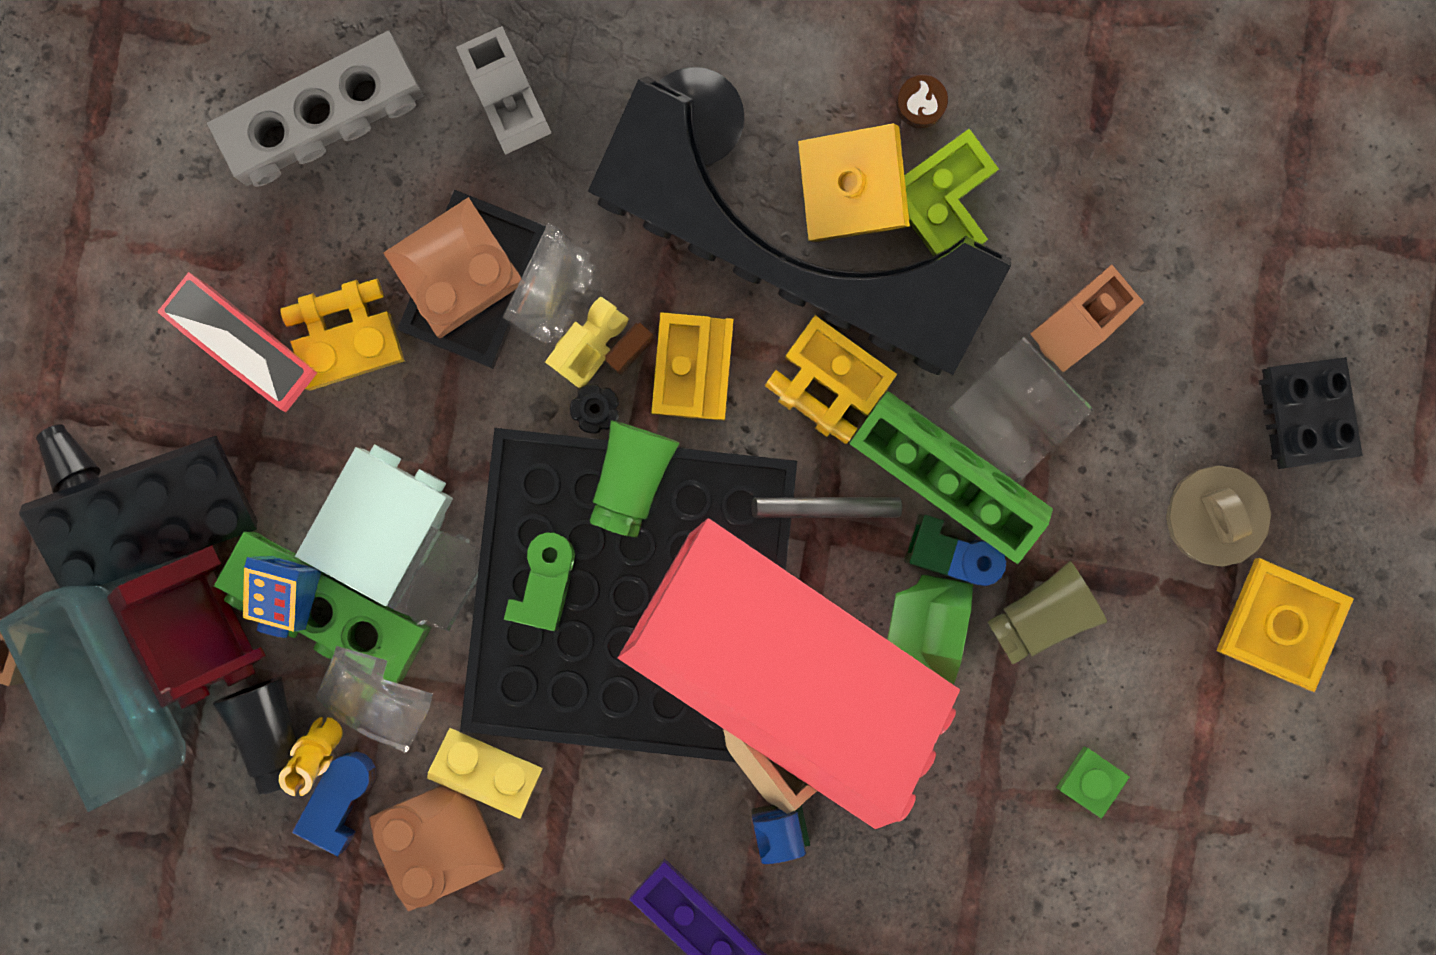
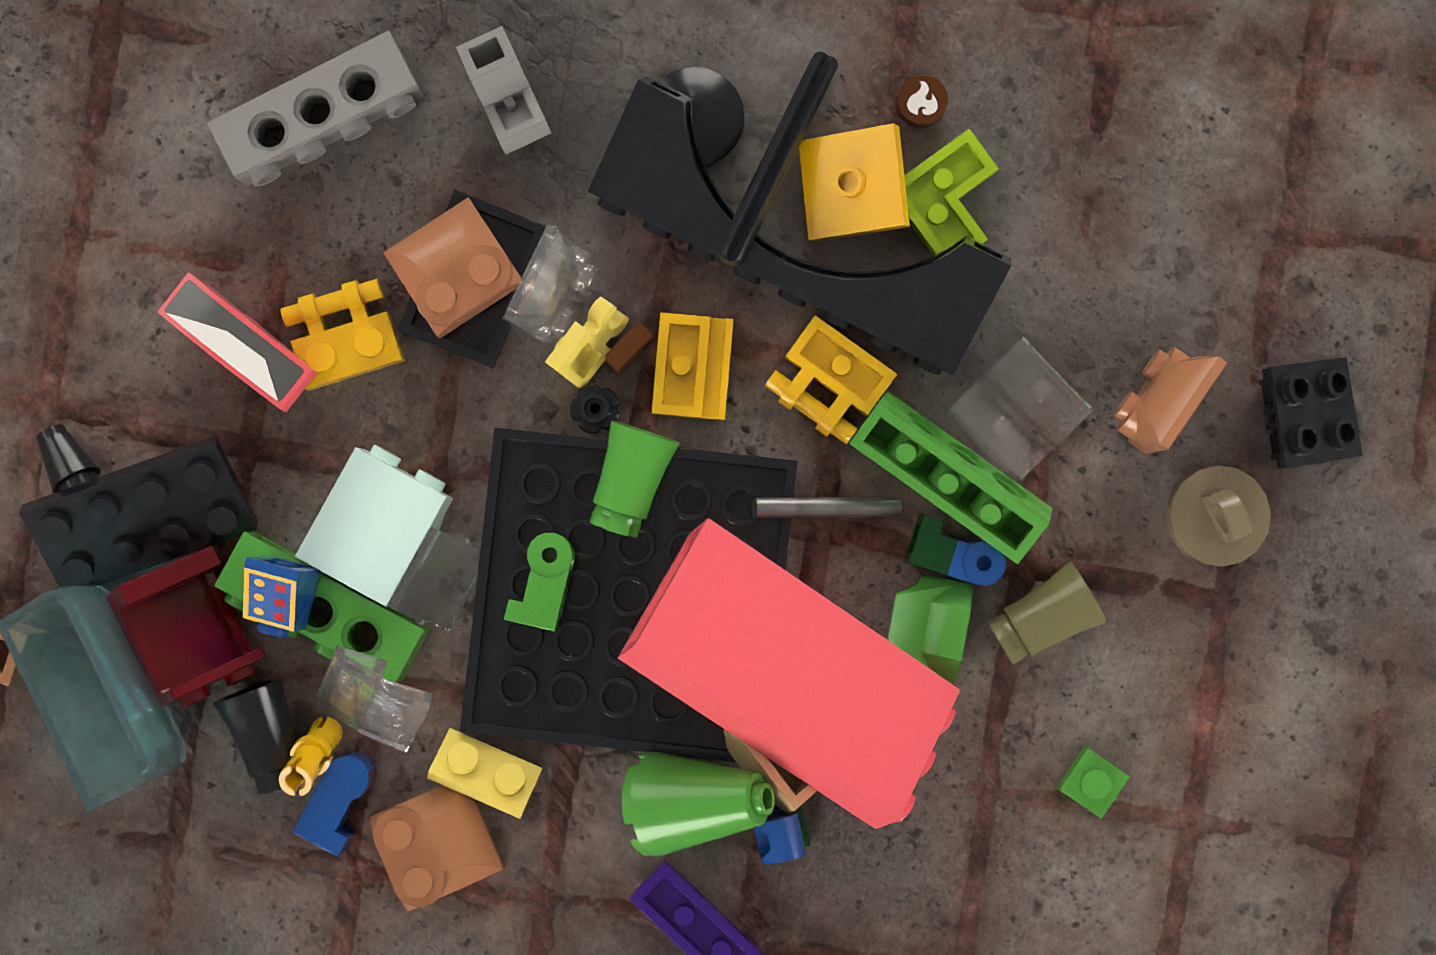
(690, 802): none -> bright green cone
(776, 161): none -> black axle
(1087, 319): nougat slope -> none
(1166, 399): none -> nougat slope
(1285, 624): yellow plate -> none

